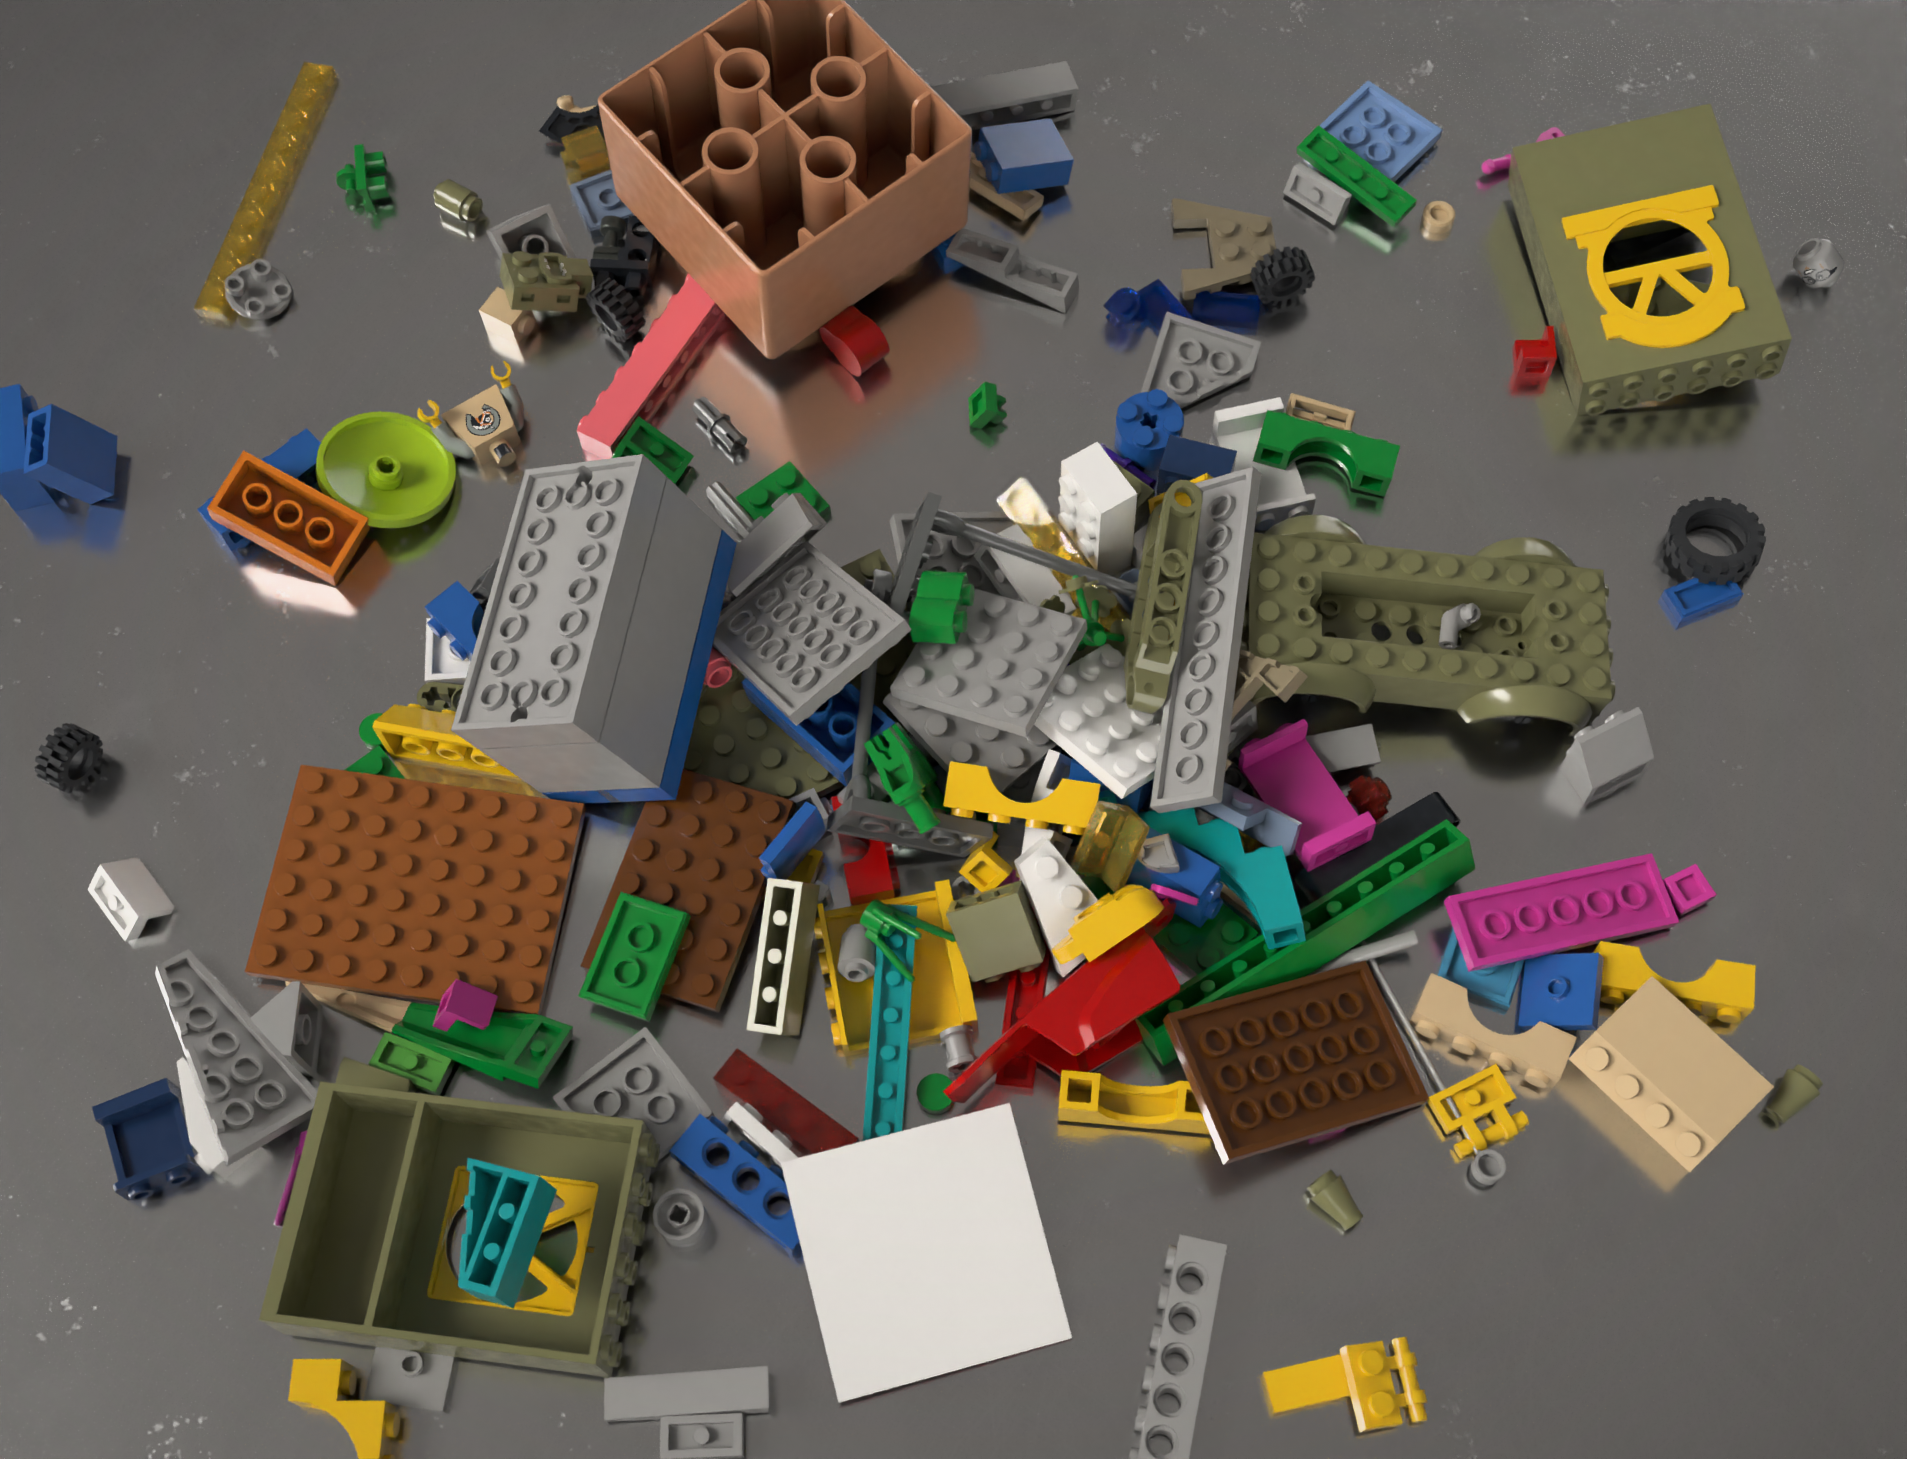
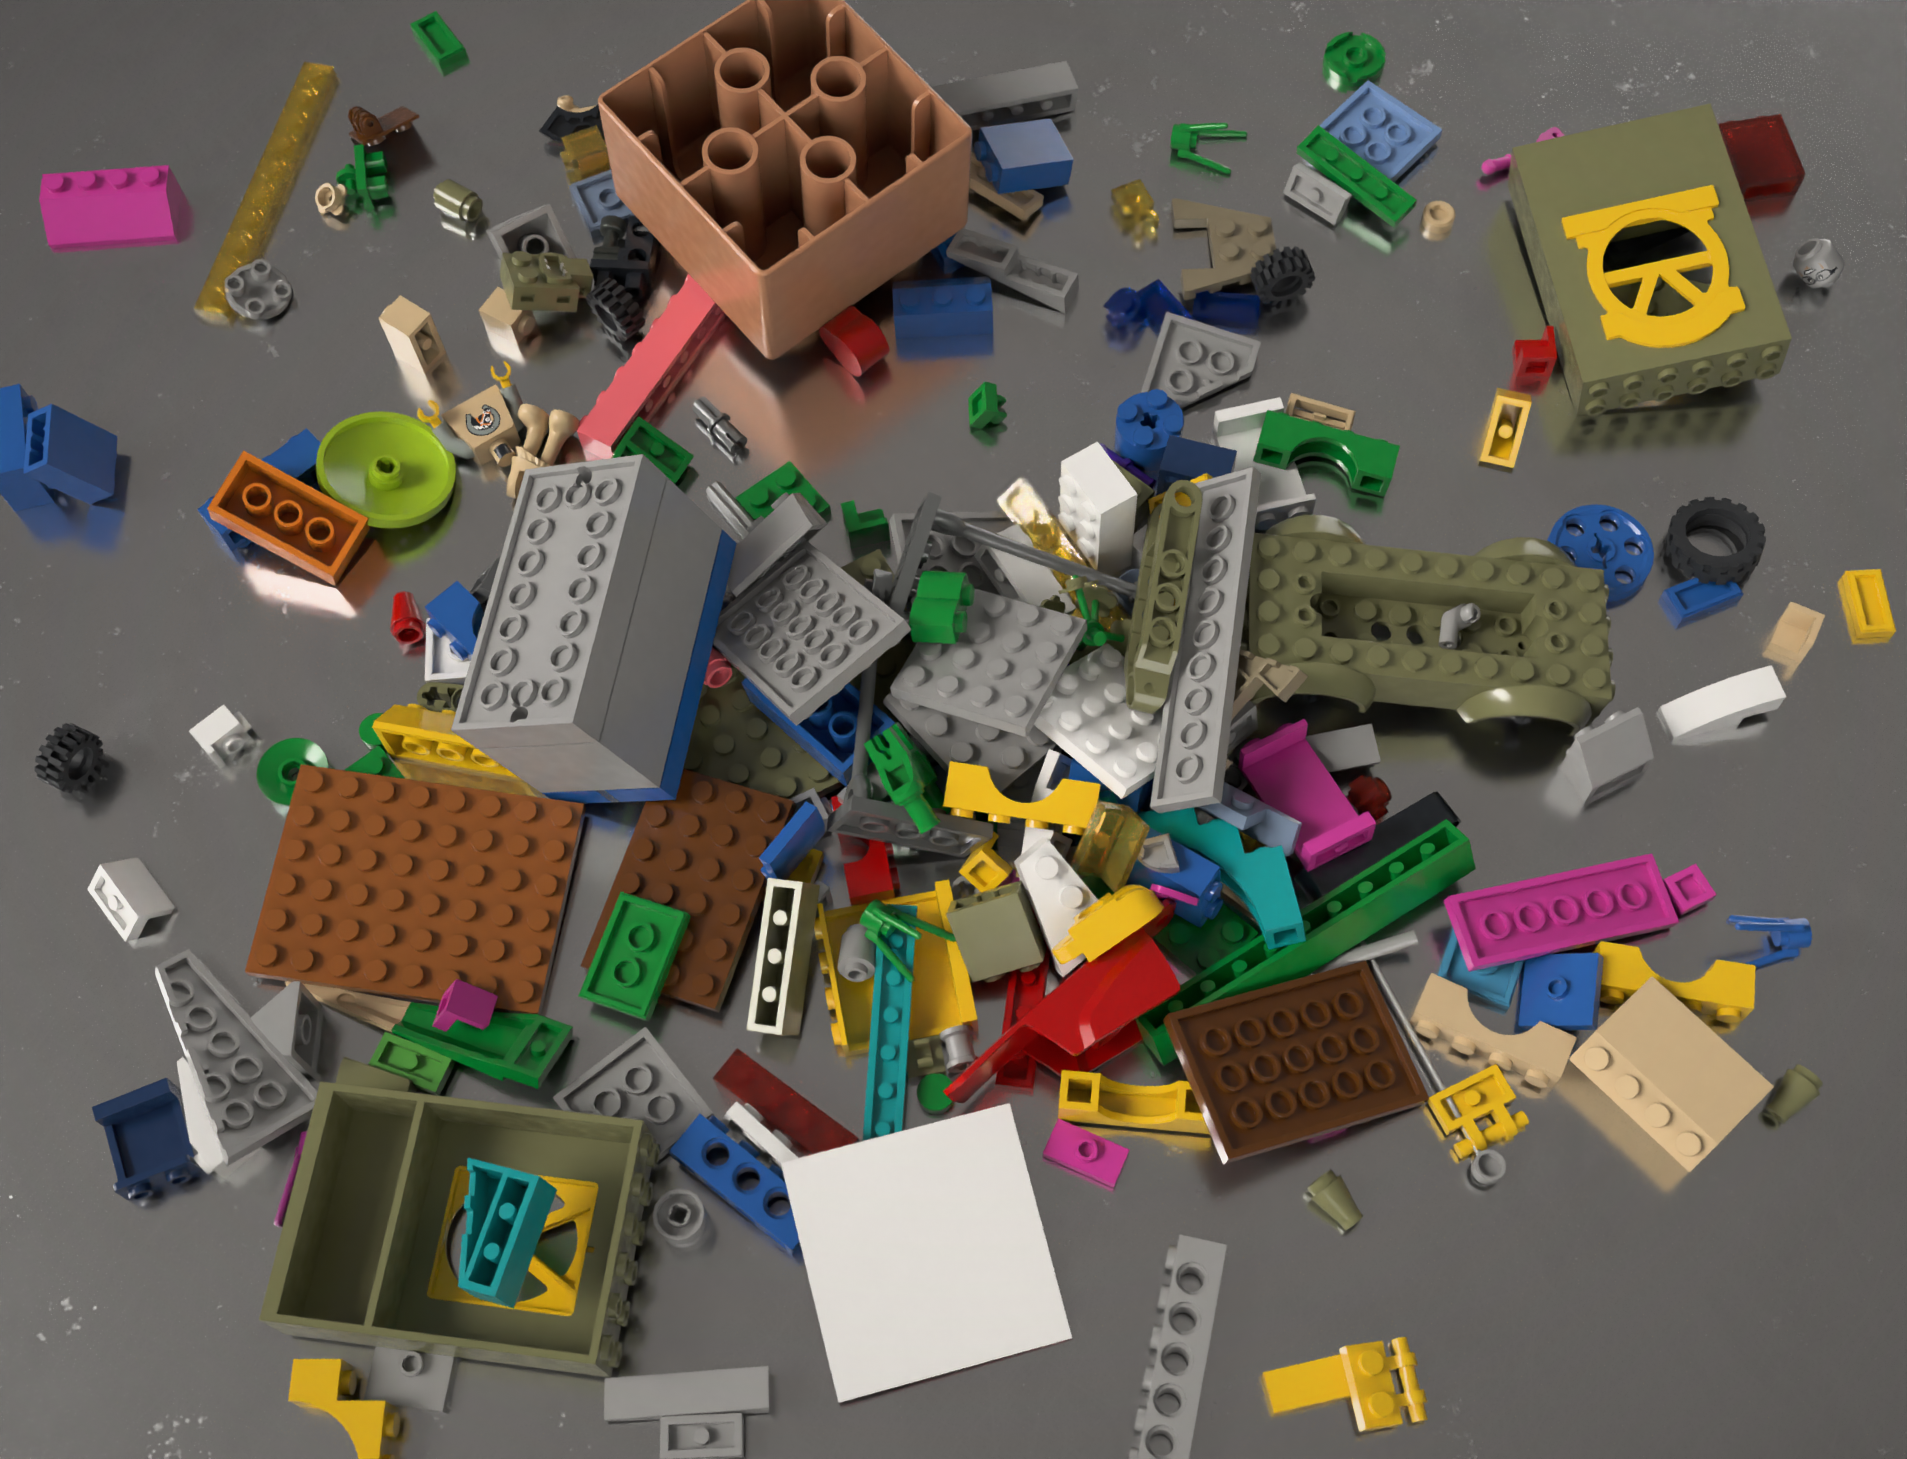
(110, 206): none -> dark pink slope
(221, 734): none -> white brick
(282, 762): none -> green dish
(331, 198): none -> tan plate
(371, 130): none -> reddish brown hinge
(406, 620): none -> red cone
(412, 334): none -> tan brick
(438, 40): none -> green tile
(538, 423): none -> tan piece
(864, 527): none -> green panel
(925, 1058): none -> olive tile
(942, 307): none -> blue slope
(1086, 1153): none -> dark pink plate
(1136, 203): none -> clear yellow plate
(1186, 137): none -> green plant
(1354, 59): none -> green tile
(1505, 427): none -> yellow slope
(1607, 542): none -> blue wedge
(1723, 703): none -> white slope
(1763, 157): none -> clear red brick
(1785, 932): none -> blue plant
(1795, 632): none -> tan panel
(1868, 603): none -> yellow tile

